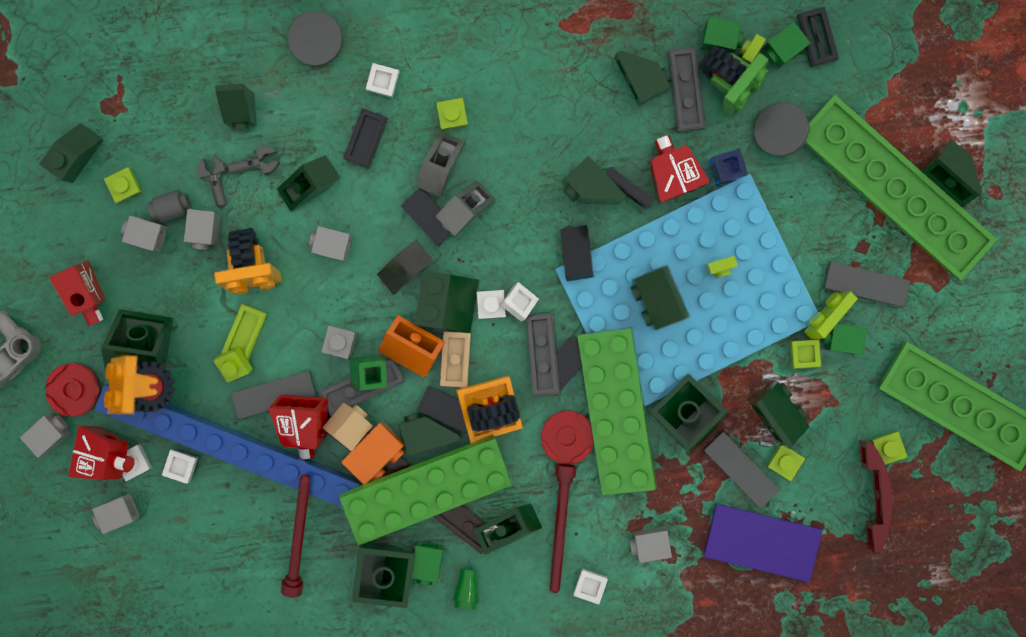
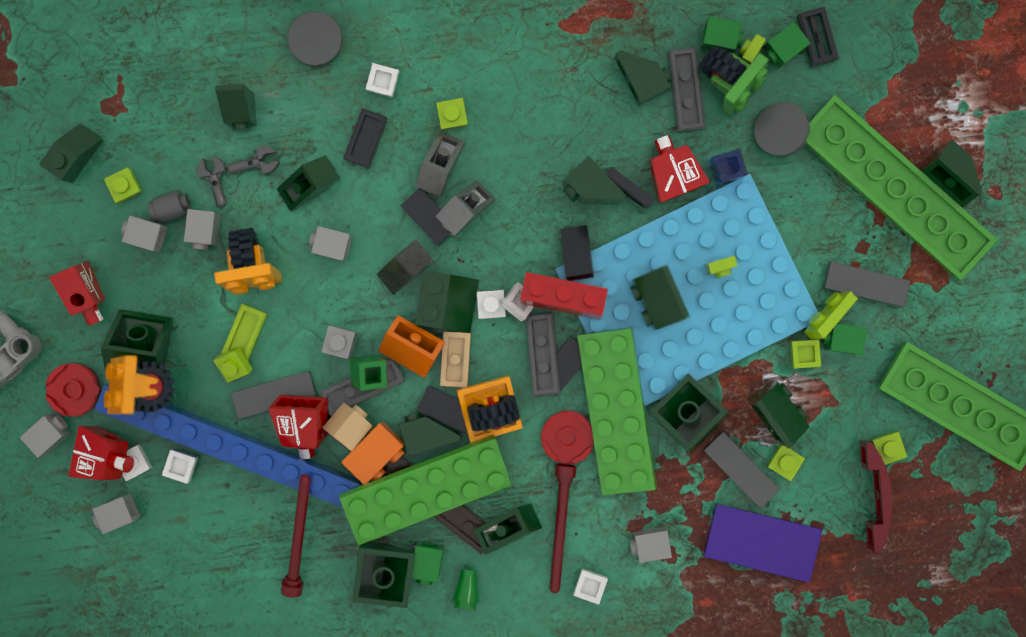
(563, 296): none -> red brick

